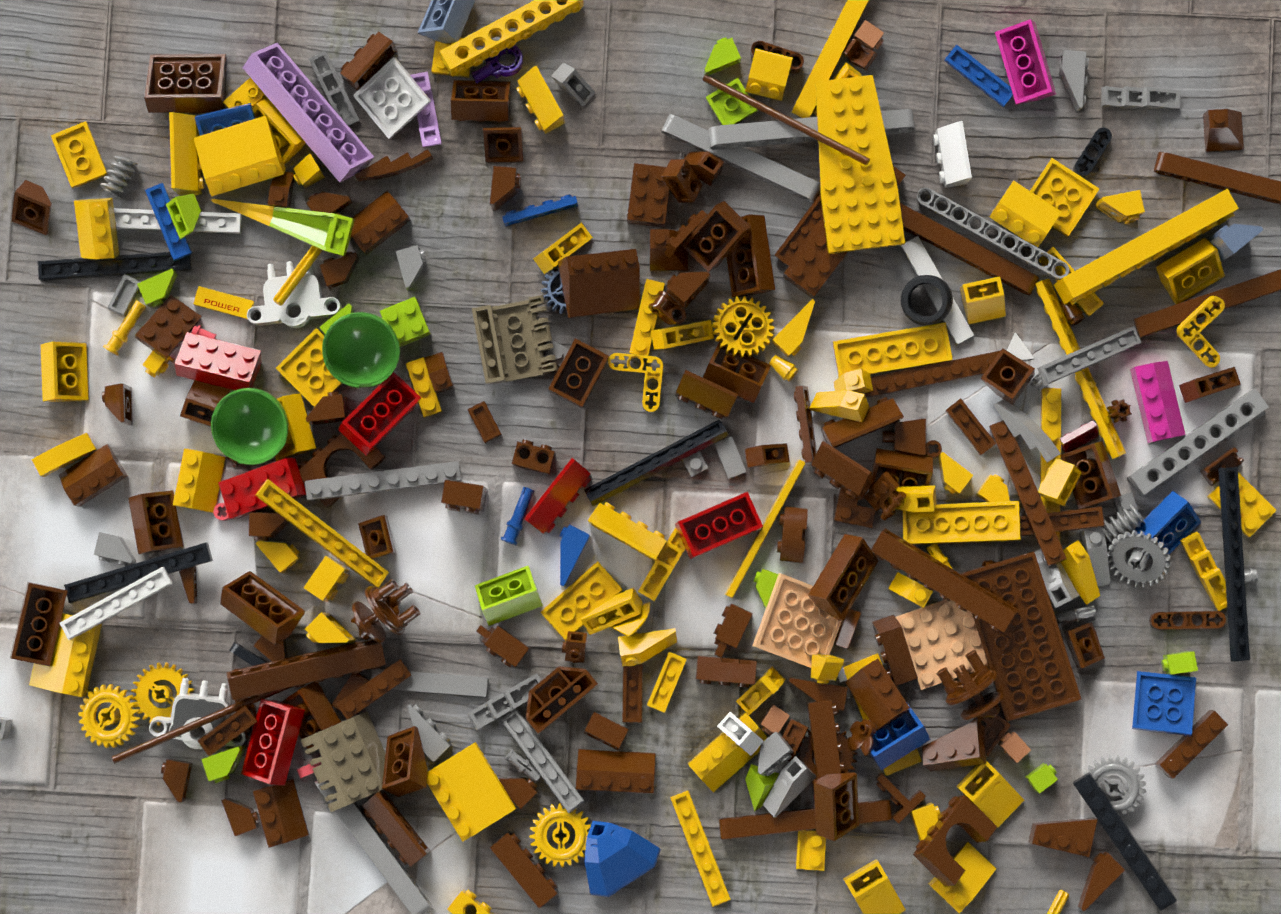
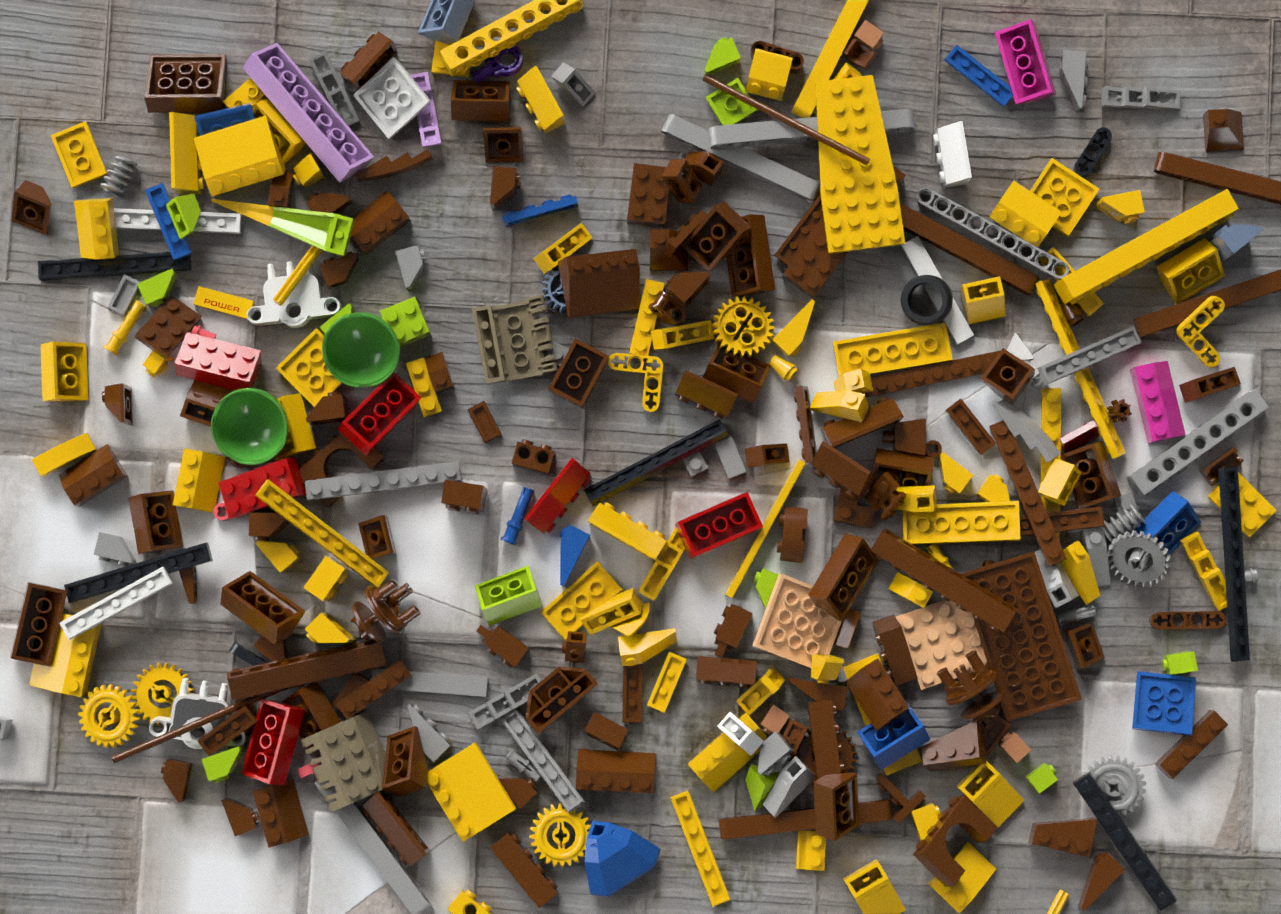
(862, 736): reddish brown plate -> none

